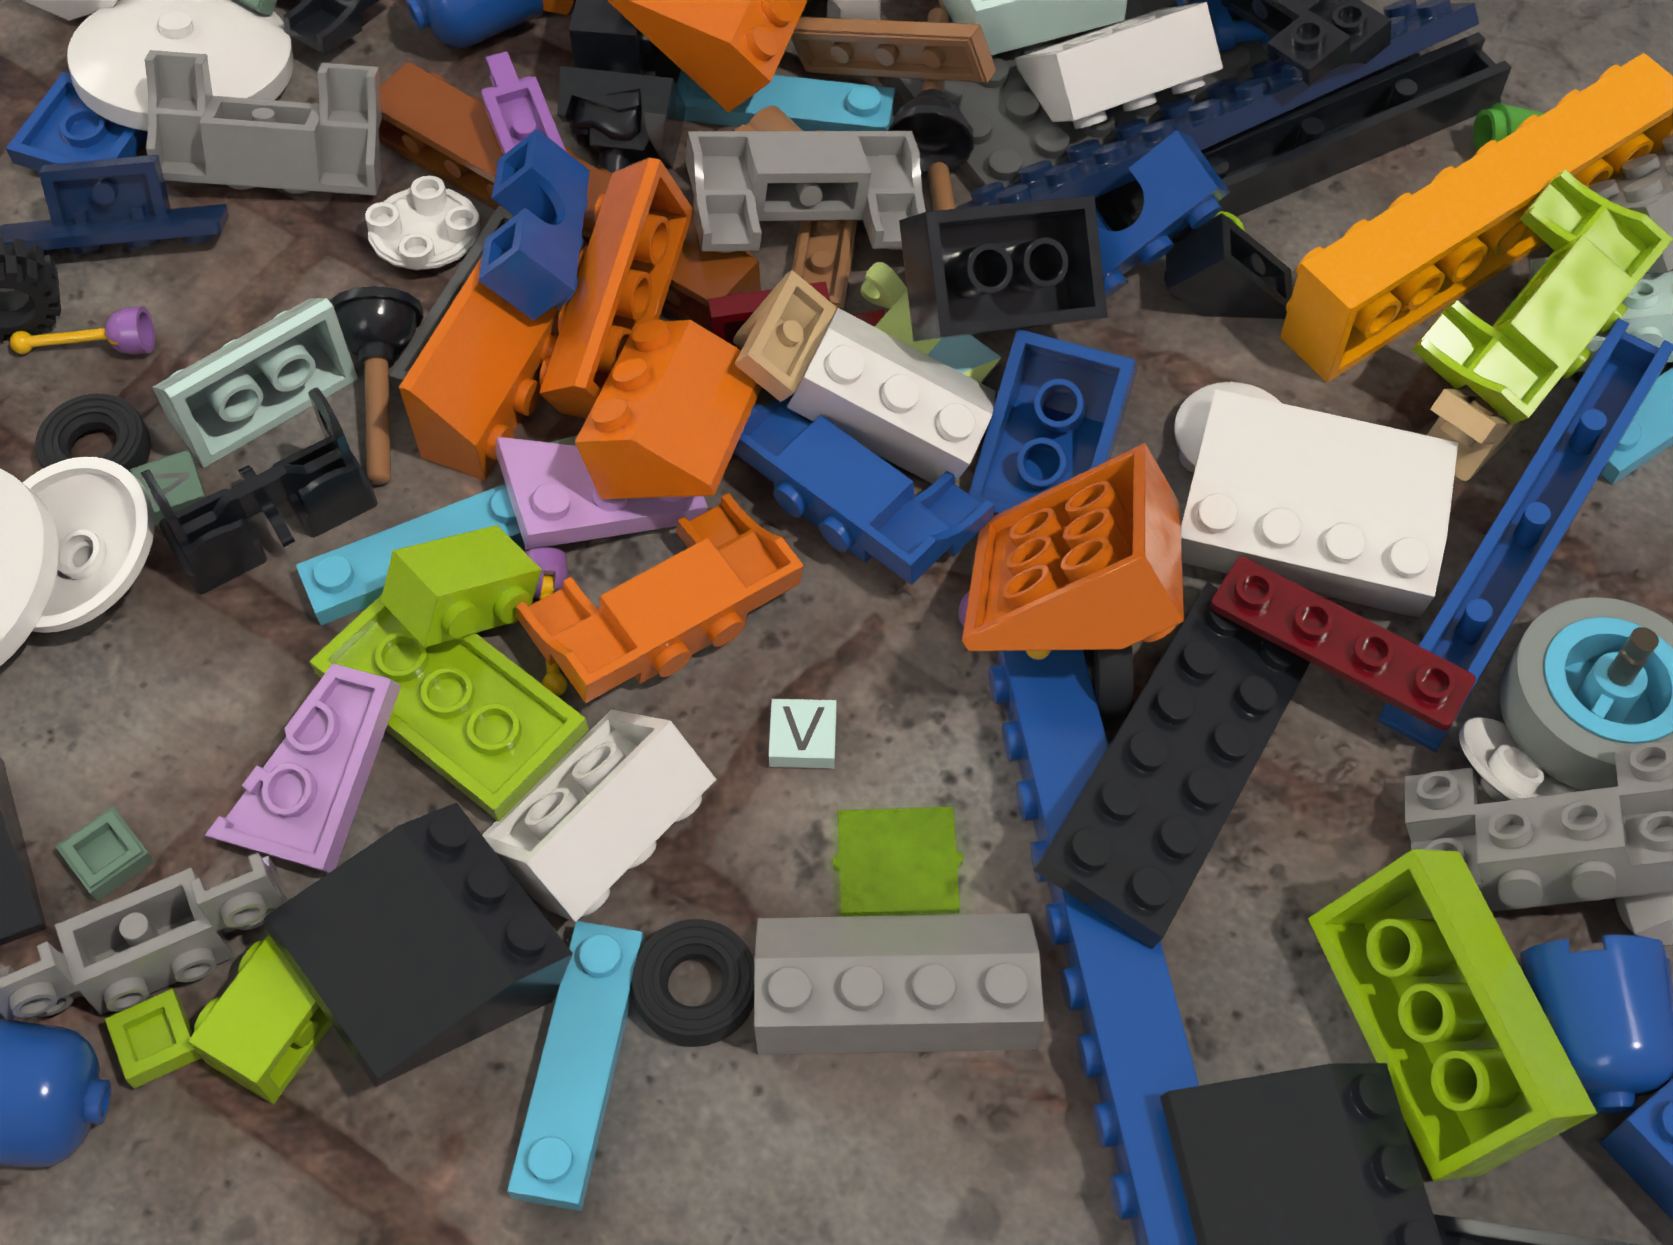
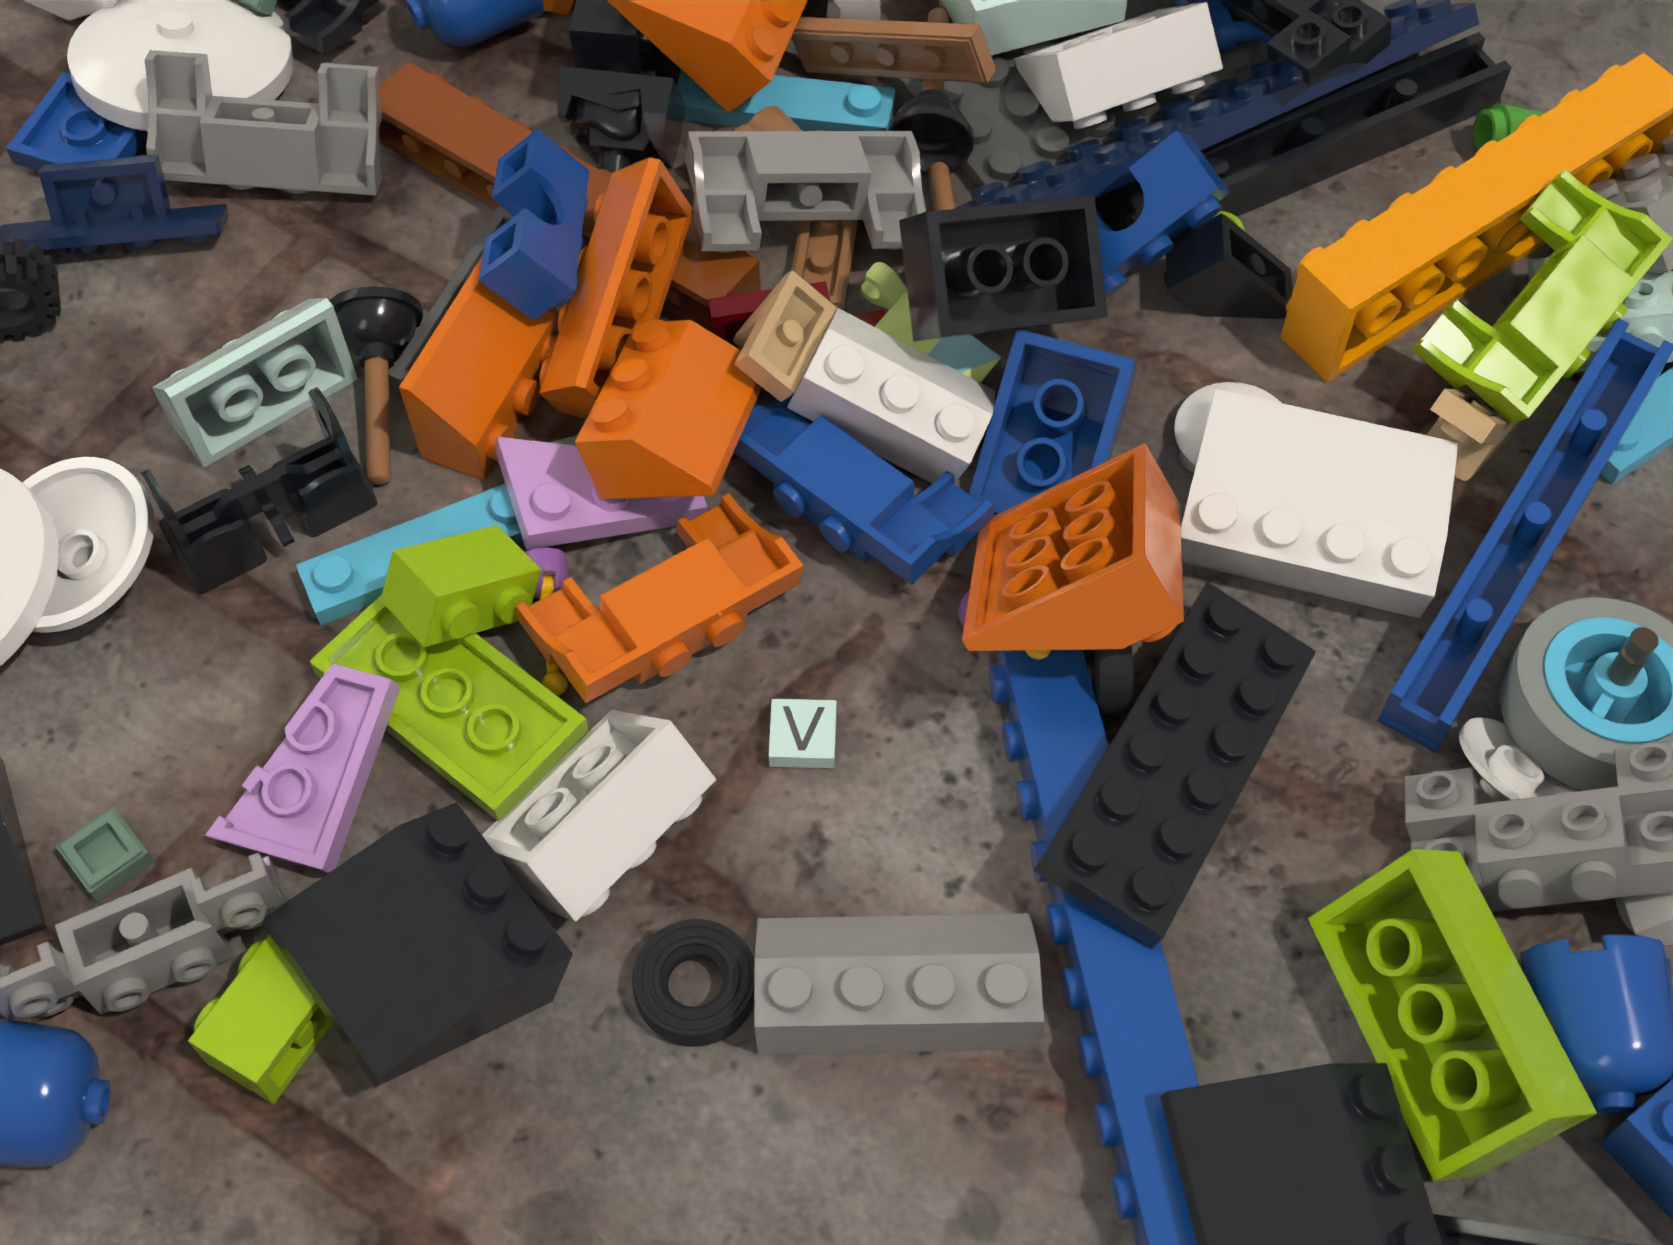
(92, 413): black tyre -> none
(127, 331): hinge -> none
(152, 1038): lime plate -> none
(177, 479): sand green tile -> none
(423, 225): white dish -> none
(515, 105): medium lavender hinge -> none
(576, 1068): medium azure plate -> none
(898, 862): clear neon green piece -> none
(1343, 643): dark red bracket -> none

